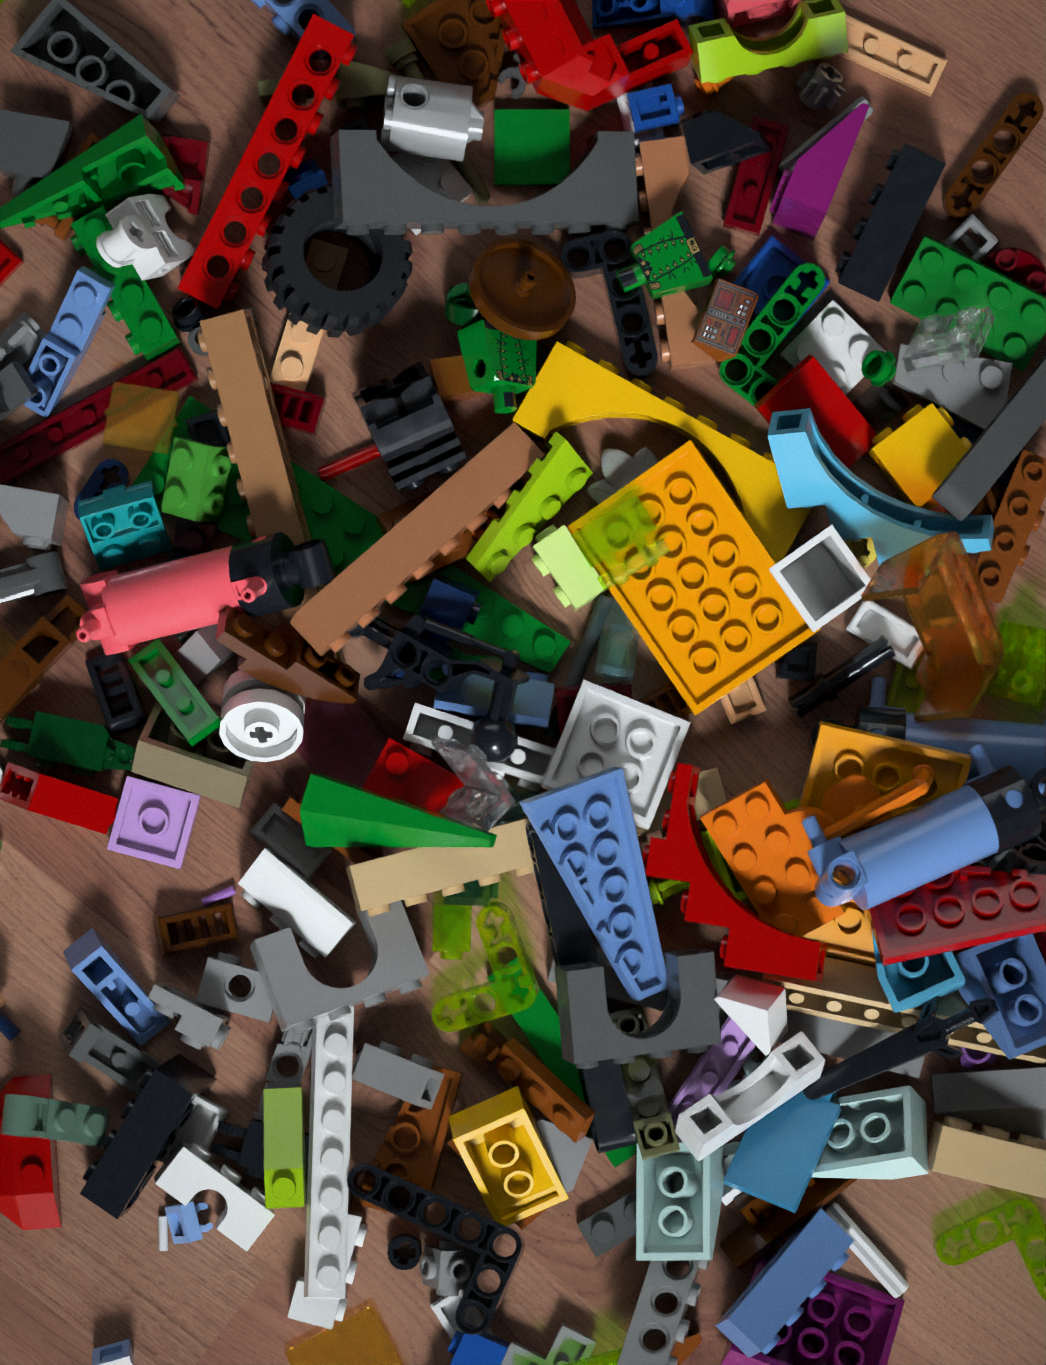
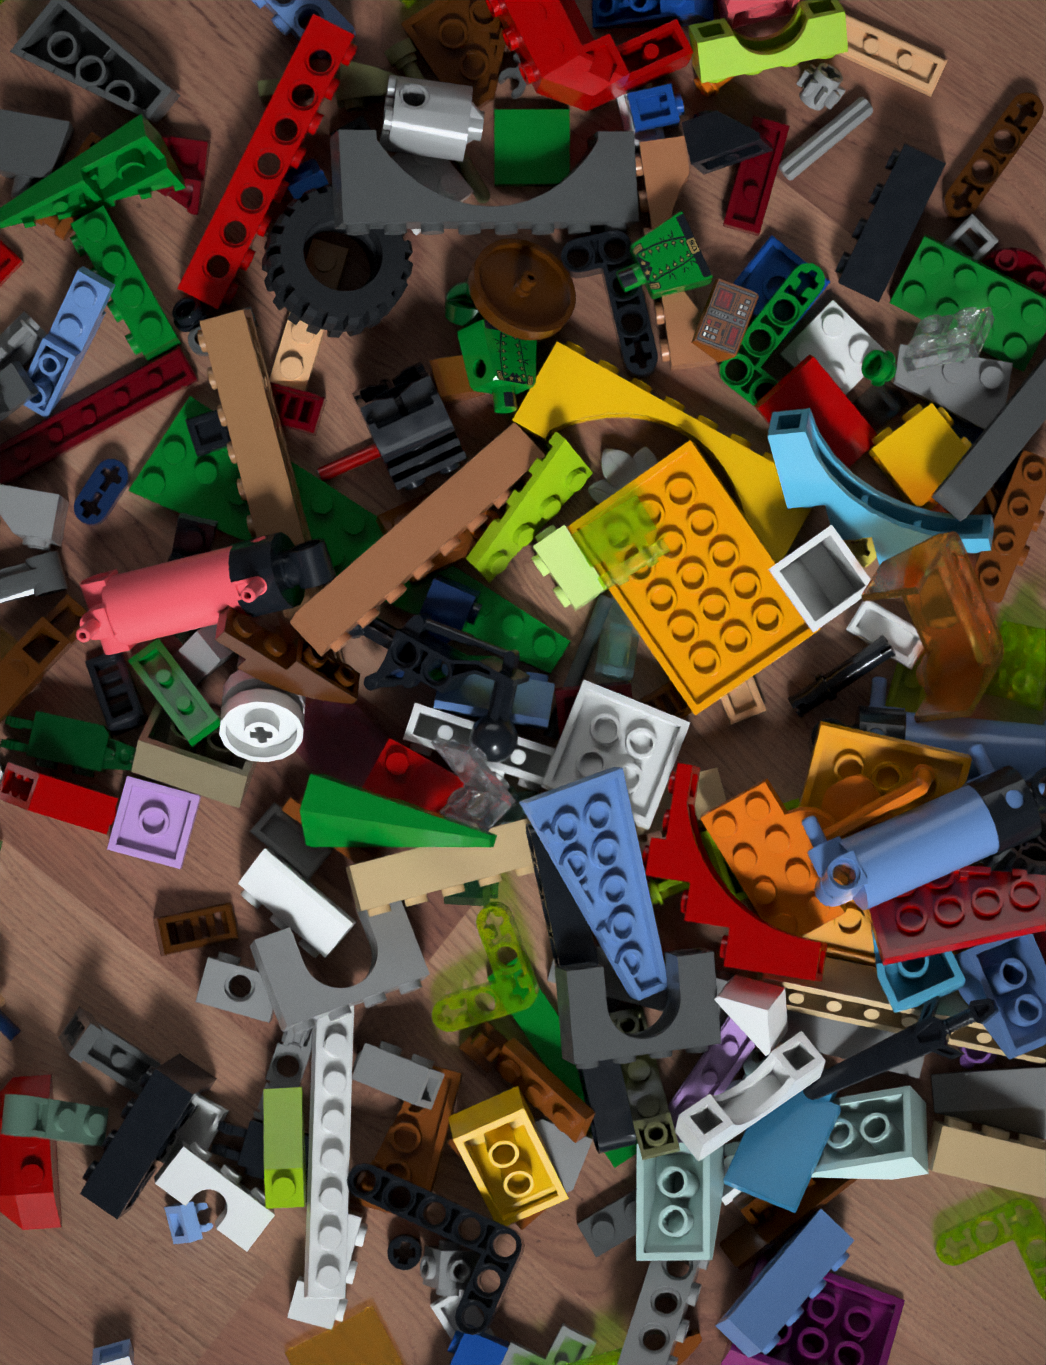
(114, 986): medium blue slope -> none
(124, 525): teal plate -> none
(141, 418): clear yellow piece -> none
(143, 237): white piece -> none
(163, 1233): white piece -> none
(196, 480): bright green bracket -> none
(198, 1023): light grey plate -> none
(218, 896): medium lavender piece -> none
(452, 931): clear neon green bracket -> none
(721, 262): green plate -> none
(799, 664): black tile -> none
(809, 189): magenta slope -> none
(869, 1253): white axle -> none

